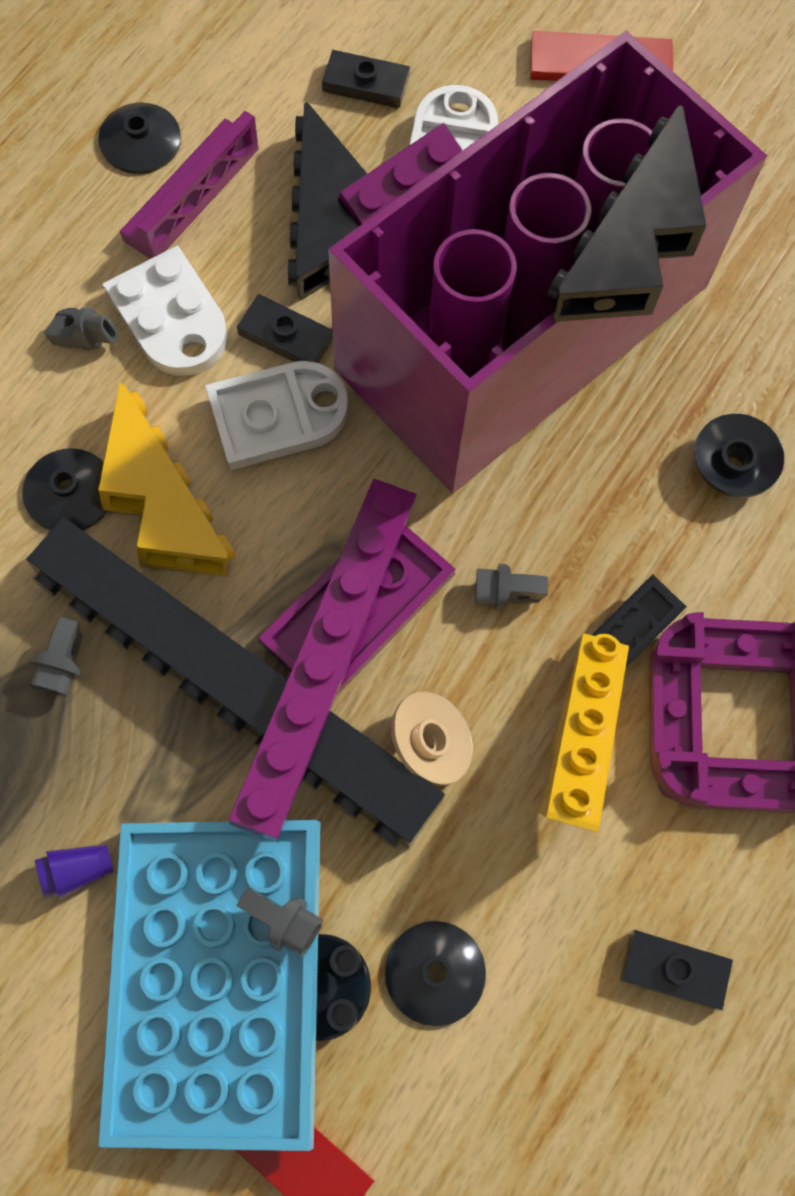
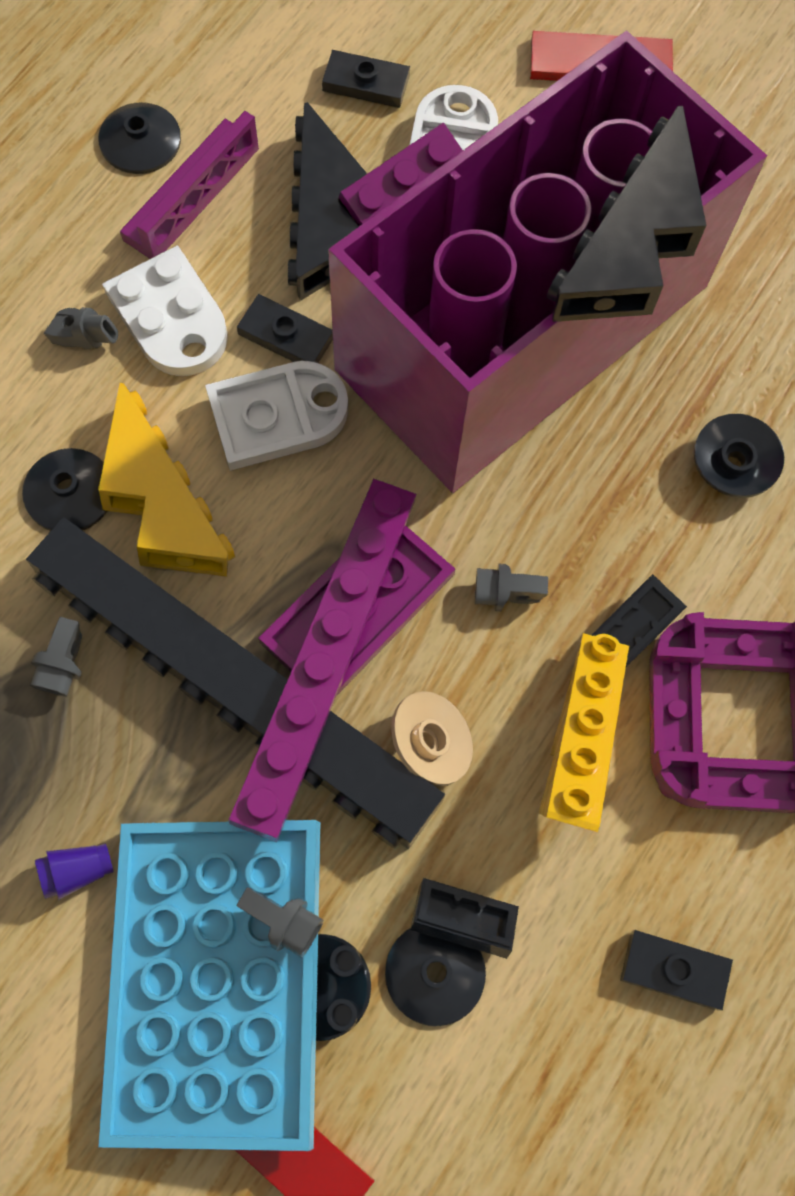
(465, 918): none -> black plate

